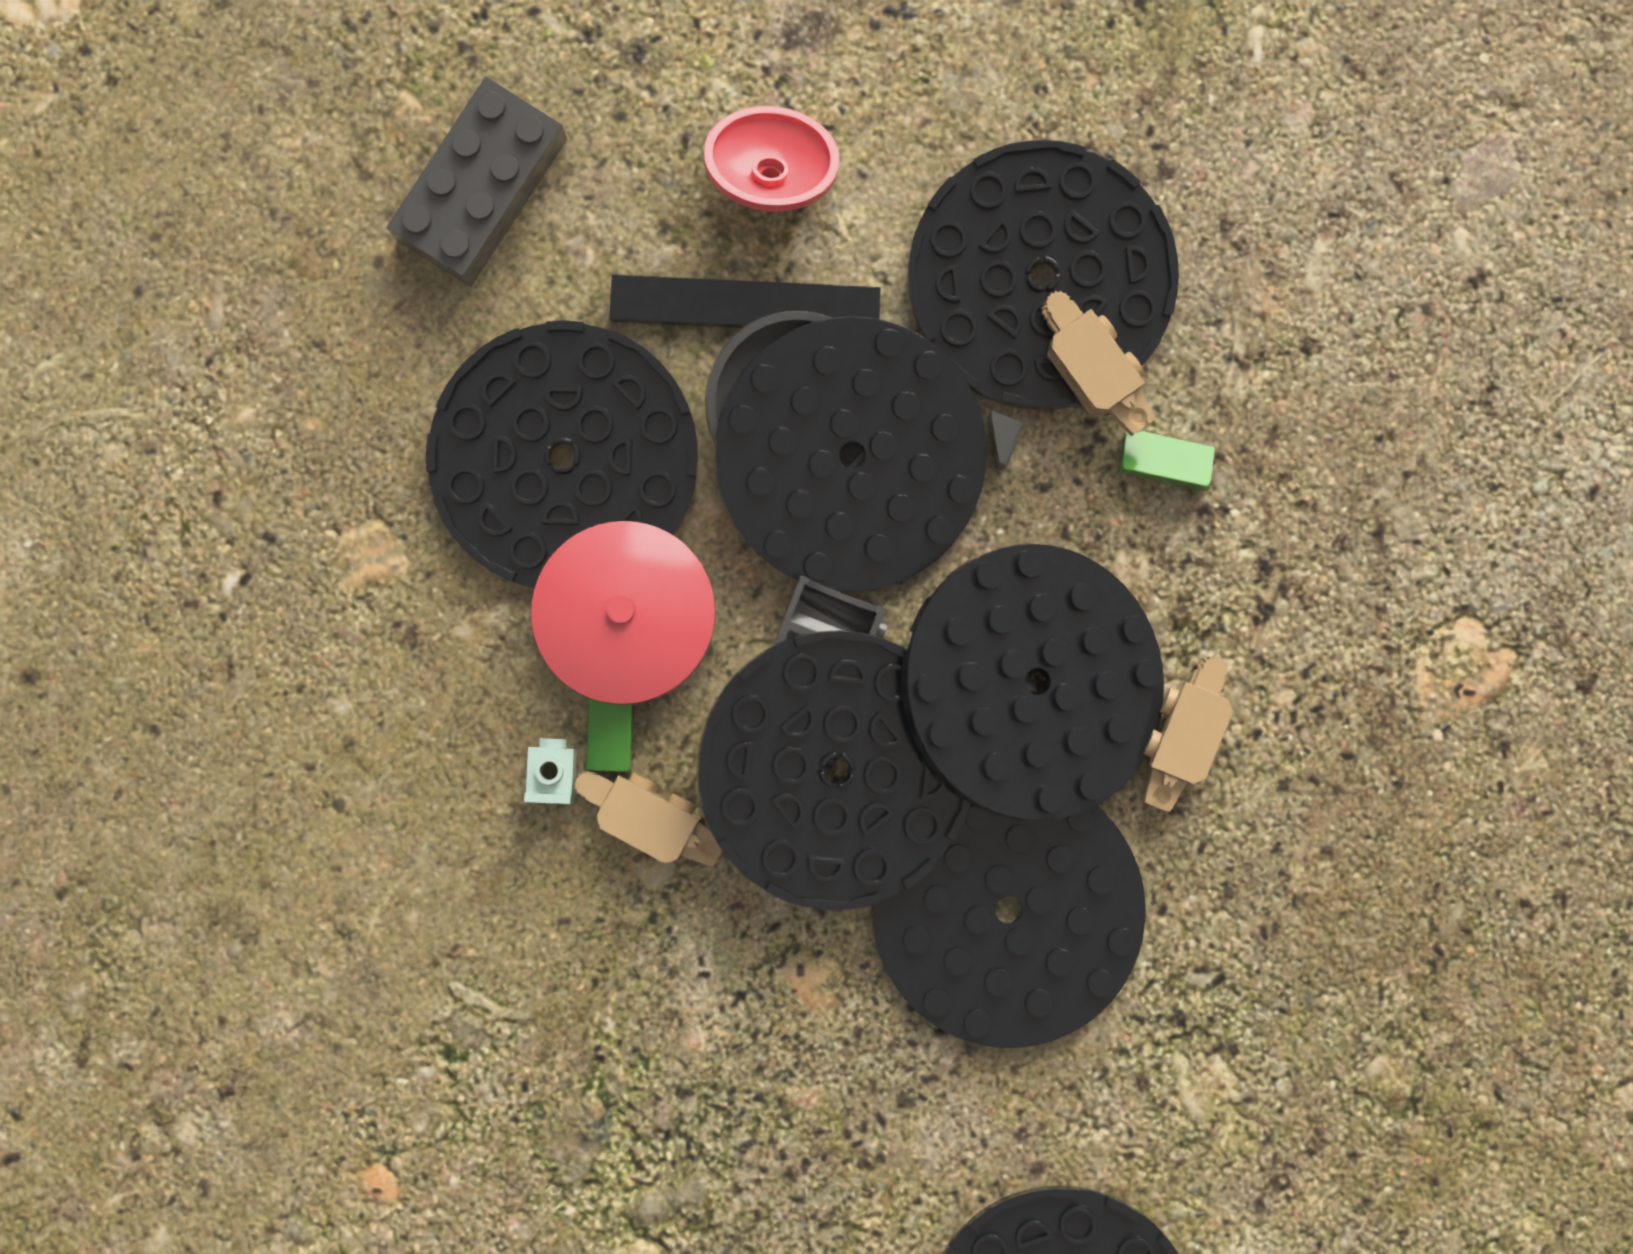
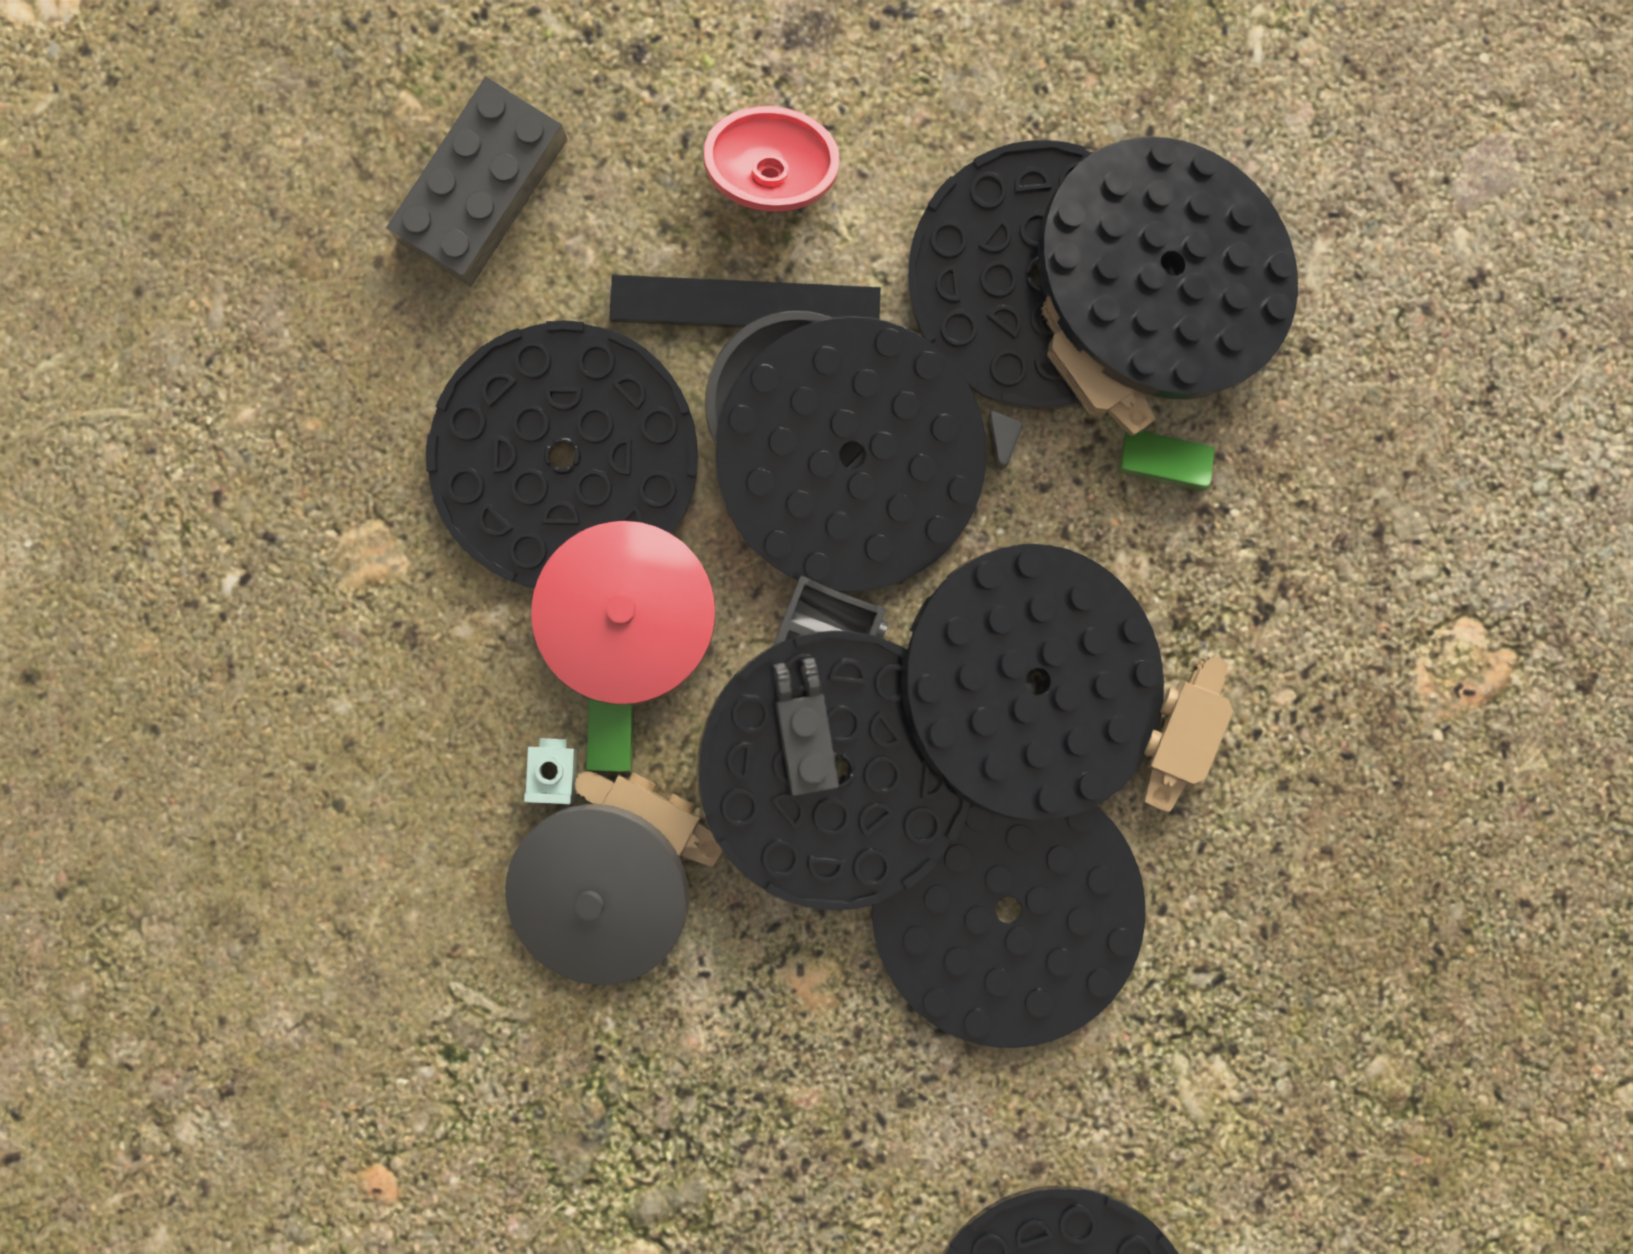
(597, 894): none -> dark grey dish
(805, 732): none -> dark grey hinge
(1120, 306): none -> black plate

